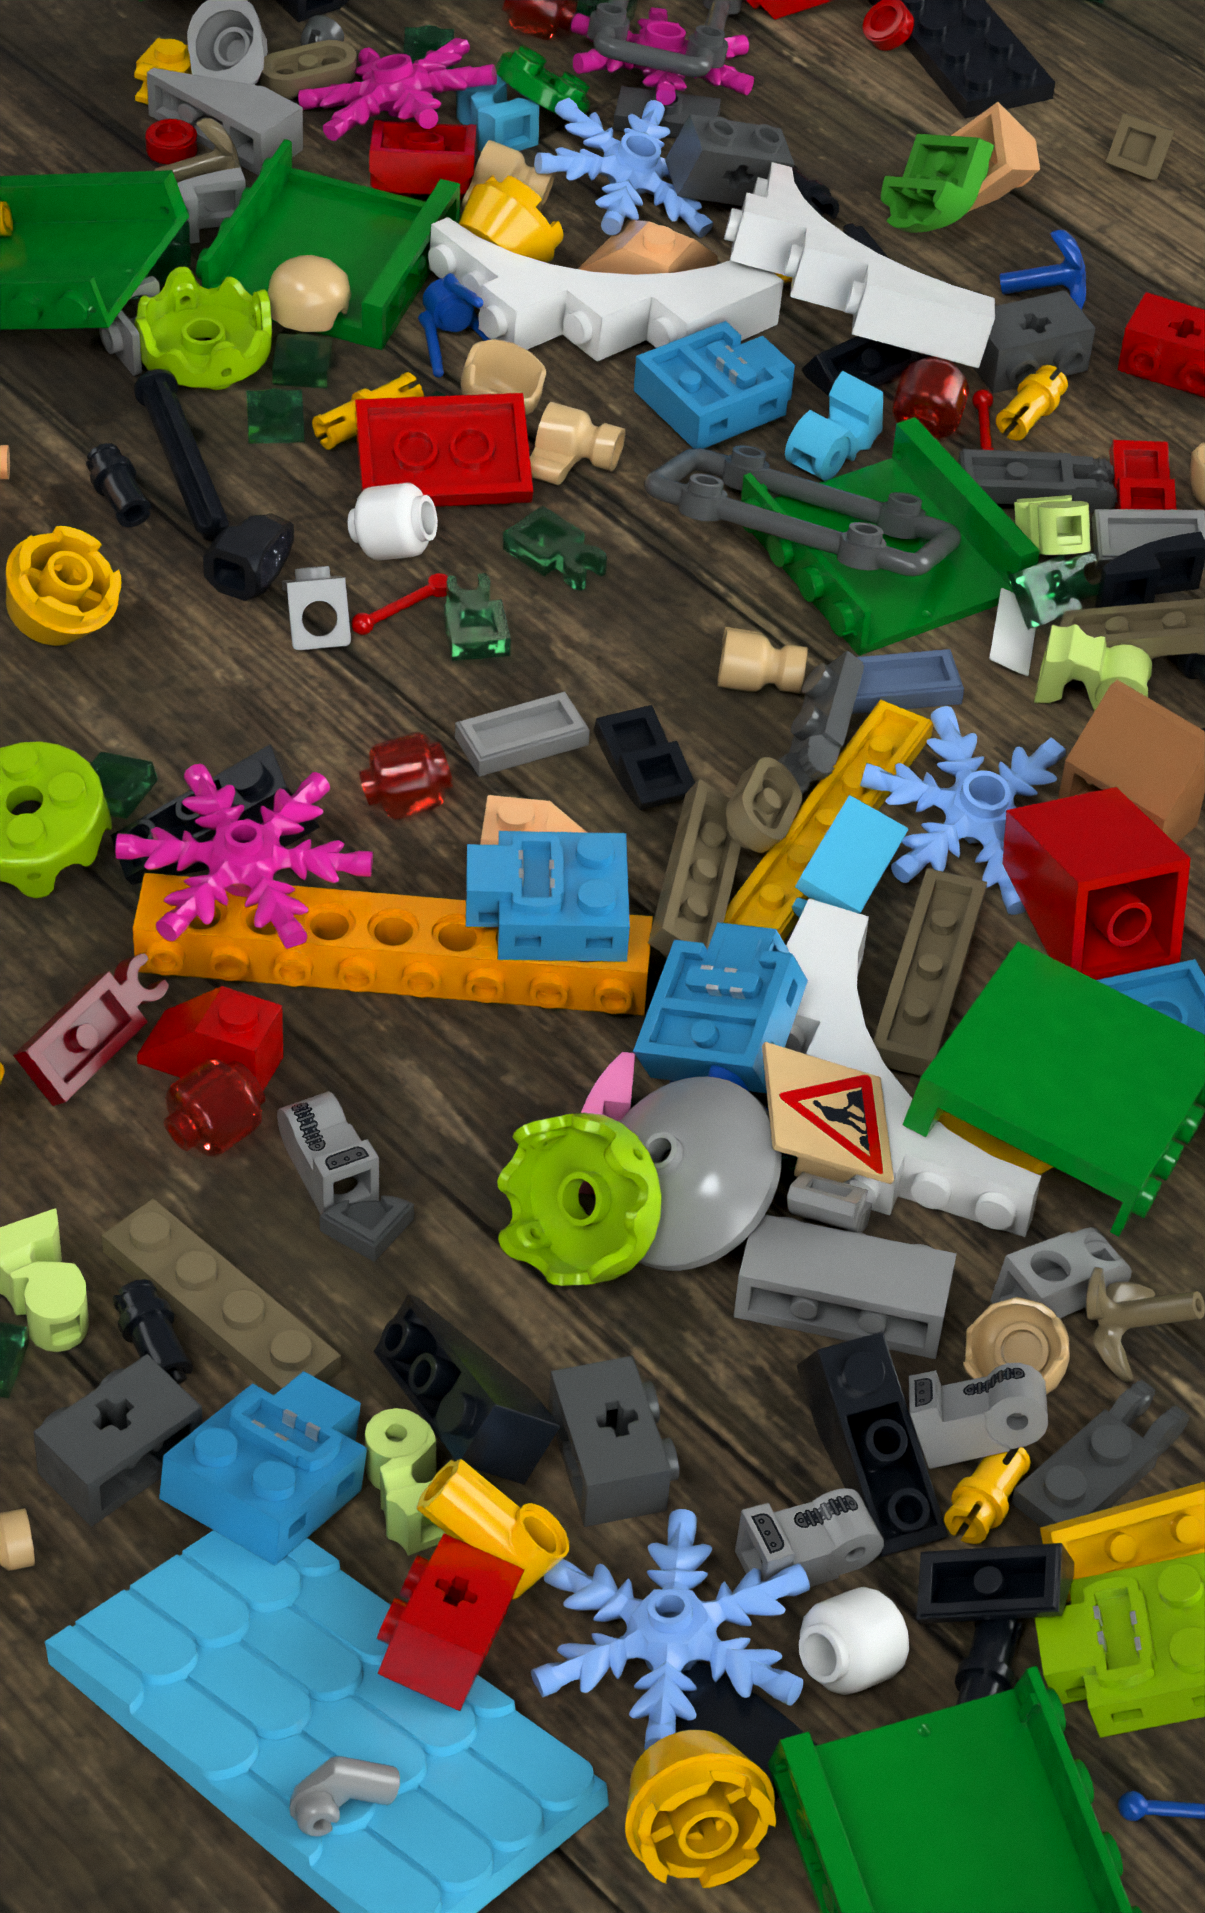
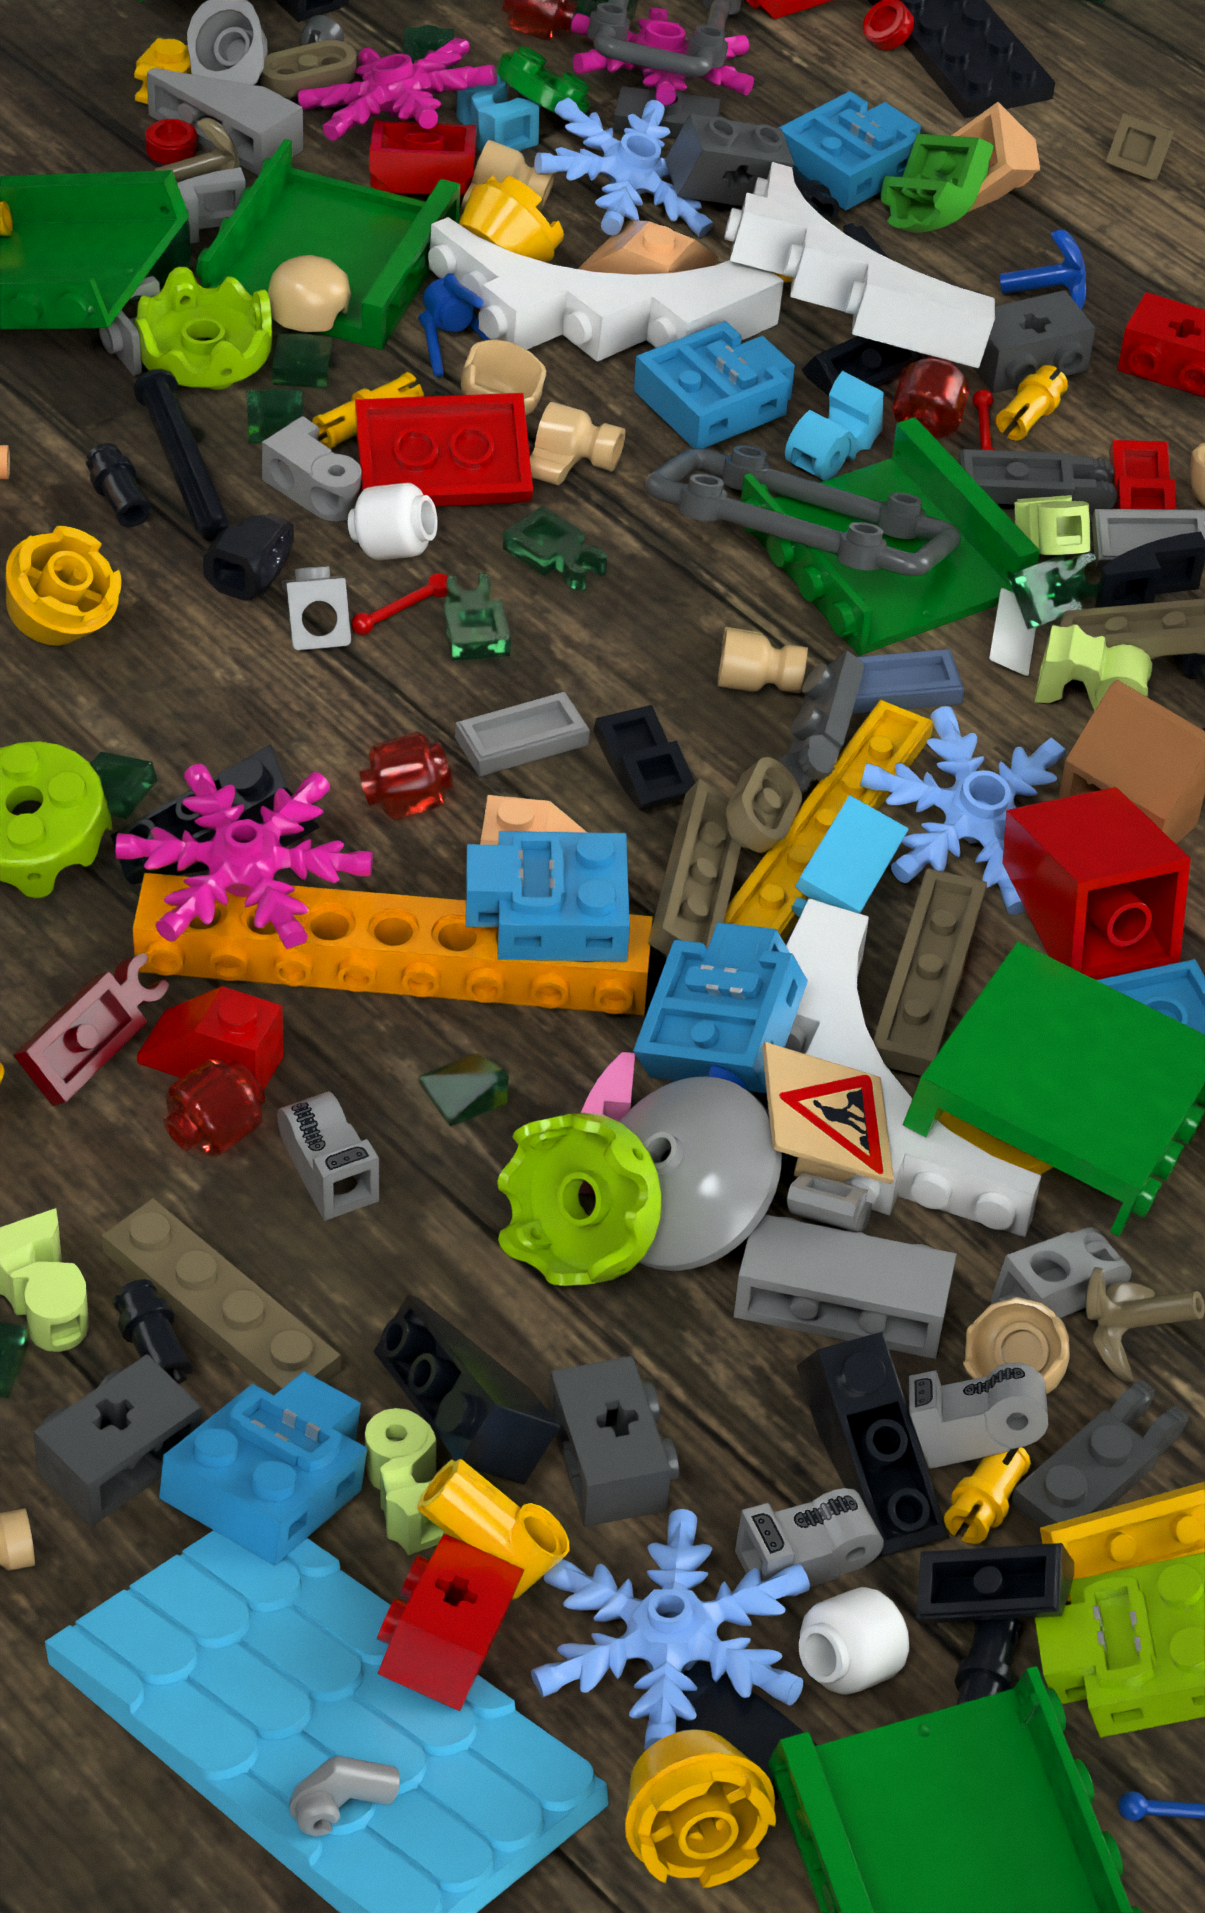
(311, 471): none -> light grey leg
(367, 1225): dark grey tile -> none
(466, 1088): none -> clear green slope
(851, 146): none -> dark azure piece

